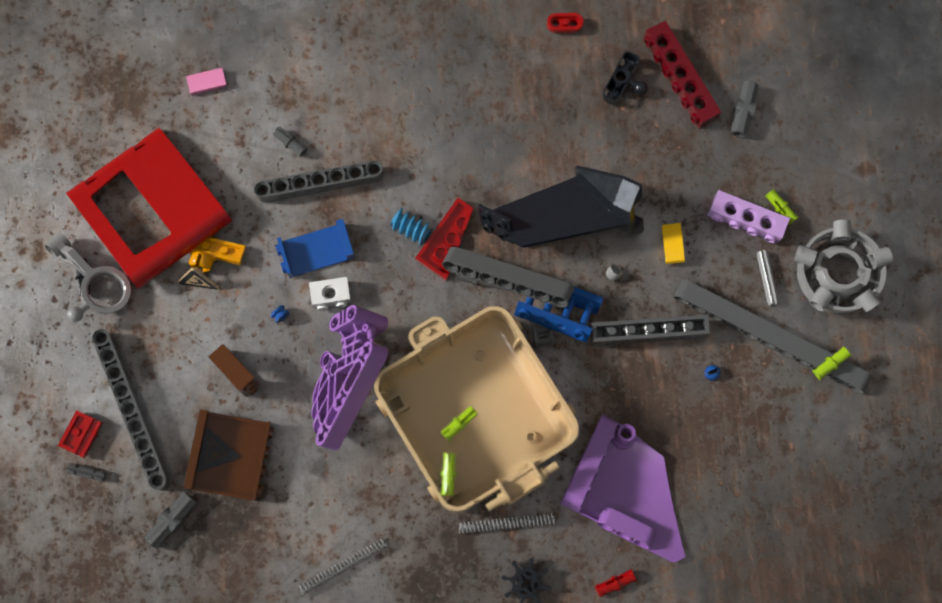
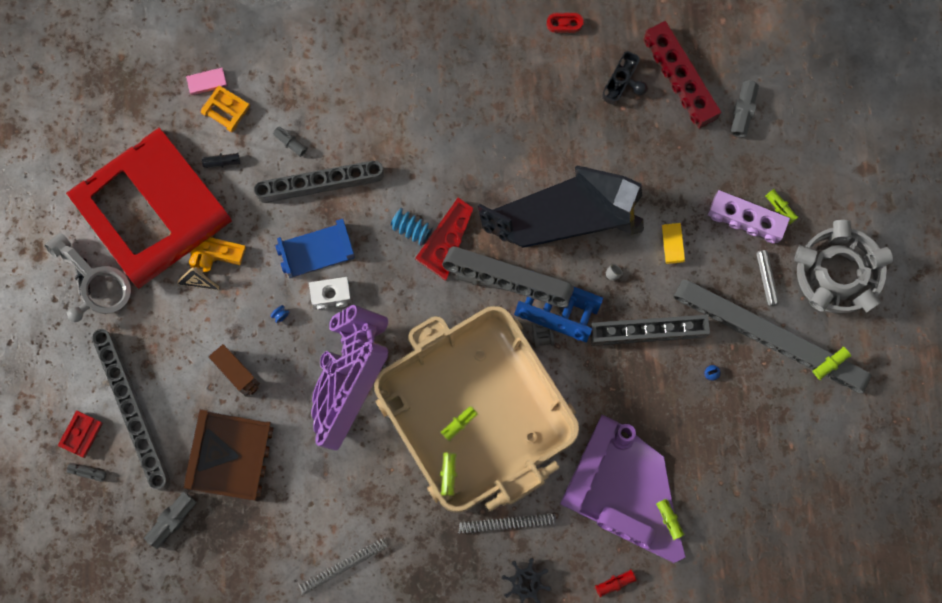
(221, 160): none -> black axle
(228, 103): none -> light orange plate
(670, 519): none -> lime pin

